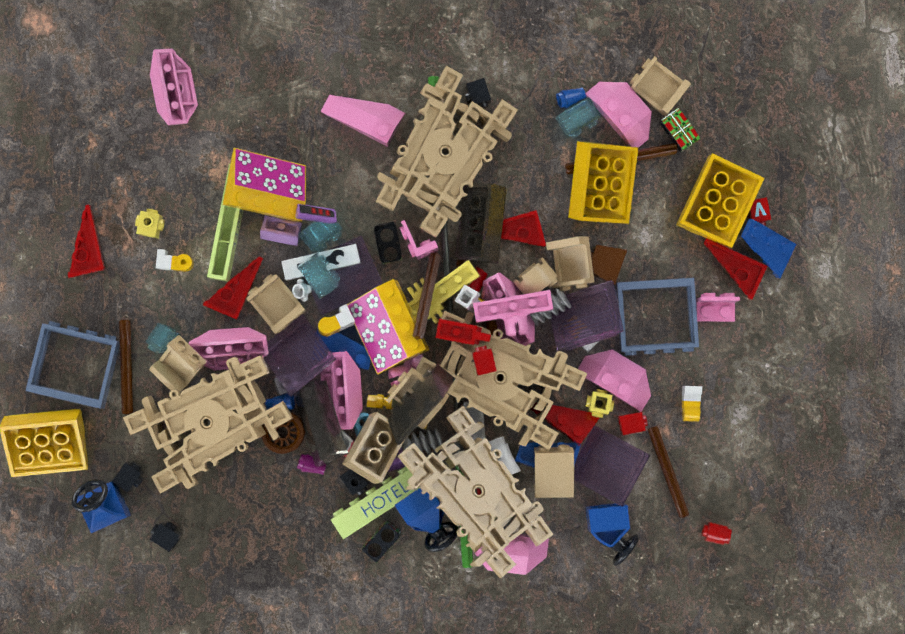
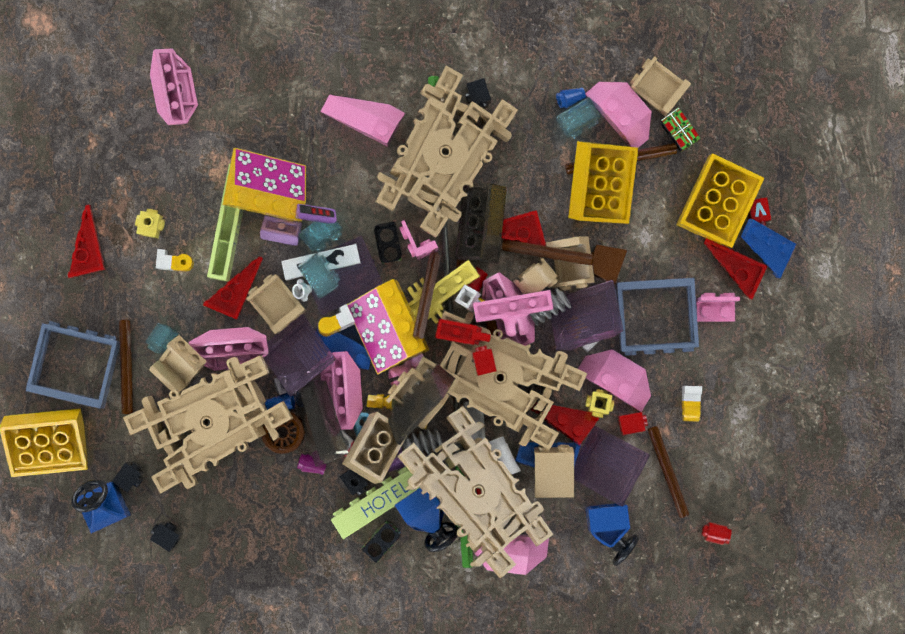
(548, 252): none -> reddish brown axle

